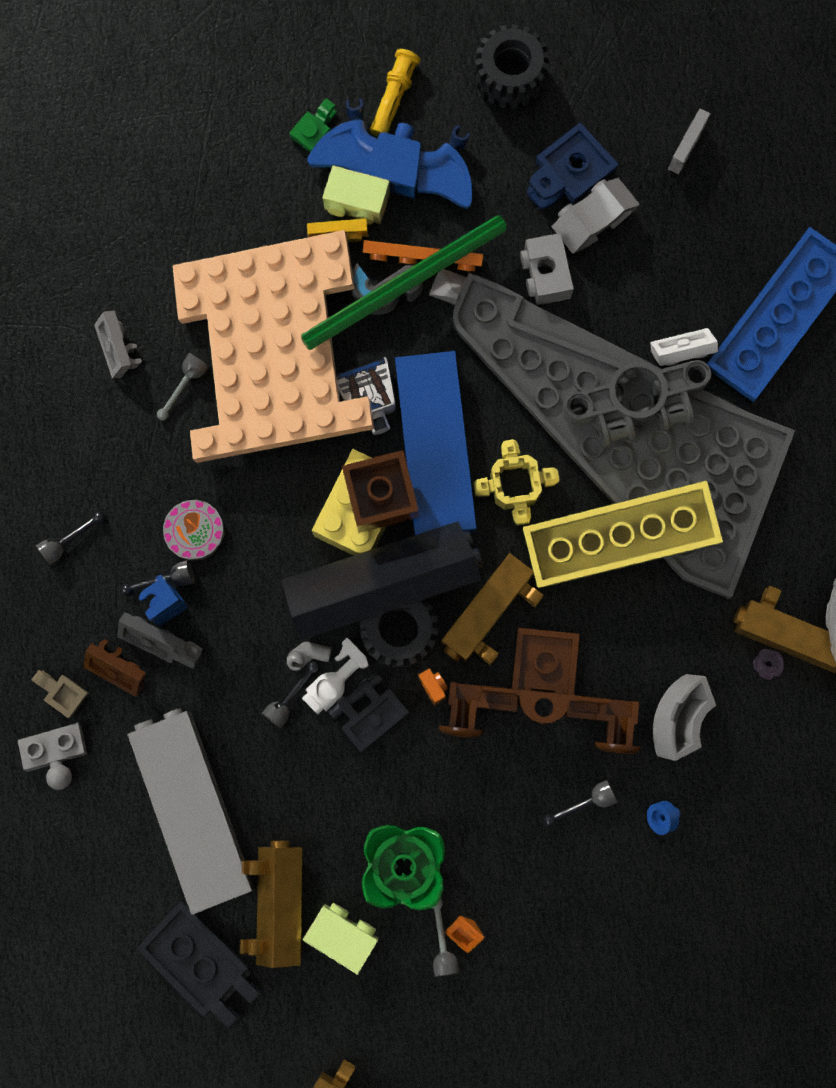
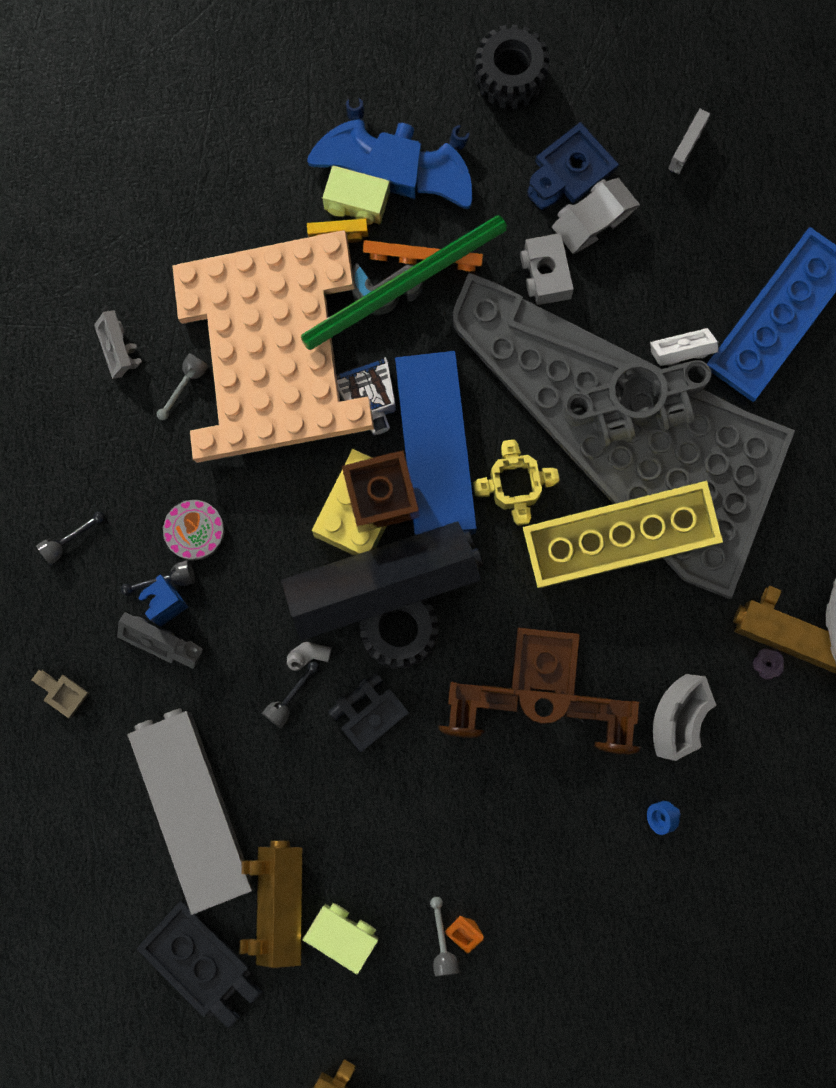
(52, 749): light grey plate -> none
(114, 669): reddish brown plate -> none
(313, 128): green plate -> none
(331, 685): white piece -> none
(387, 888): green brick -> none
(398, 82): yellow pin -> none
(433, 685): orange plate -> none
(447, 286): light grey slope -> none
(486, 610): pearl gold brick -> none
(601, 796): hinge -> none

